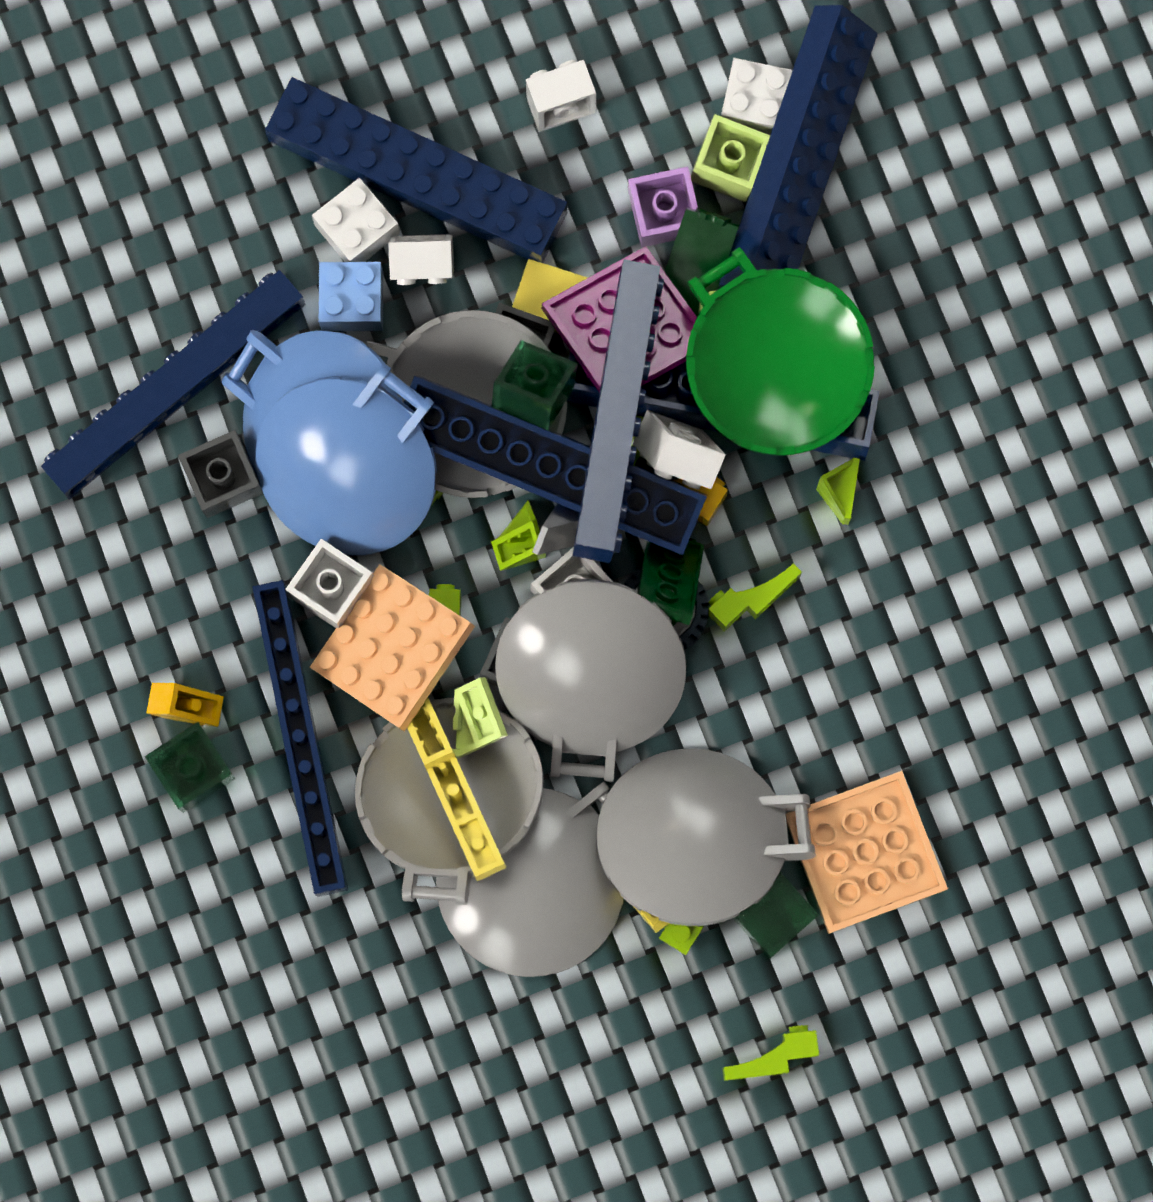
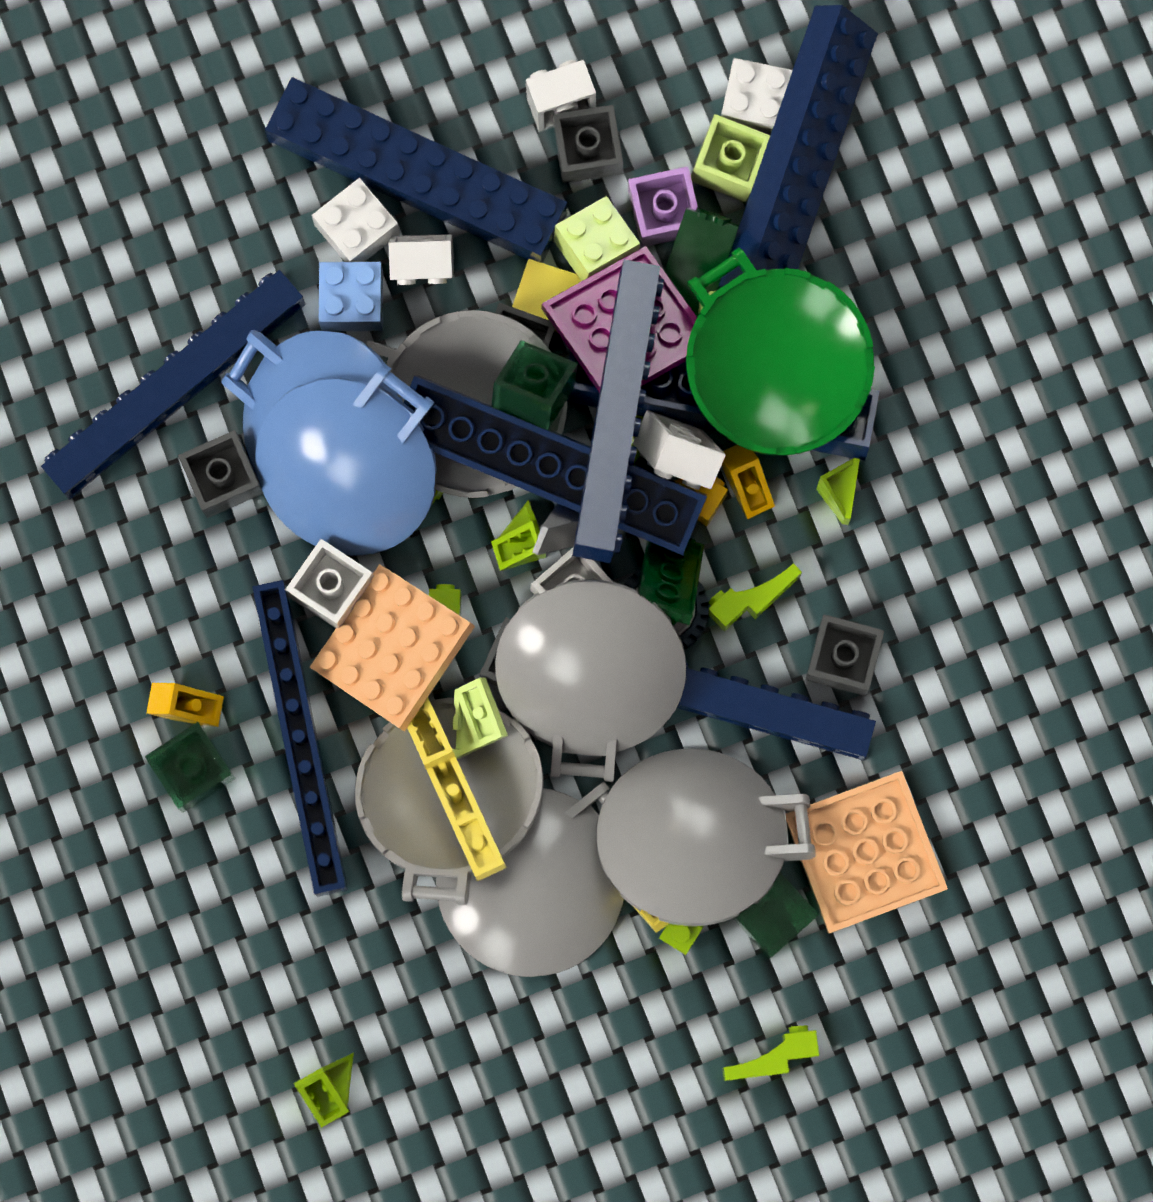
(328, 1090): none -> lime slope
(588, 144): none -> dark grey brick
(594, 238): none -> yellowish green brick
(747, 481): none -> yellow slope
(776, 713): none -> dark blue brick
(844, 655): none -> dark grey brick

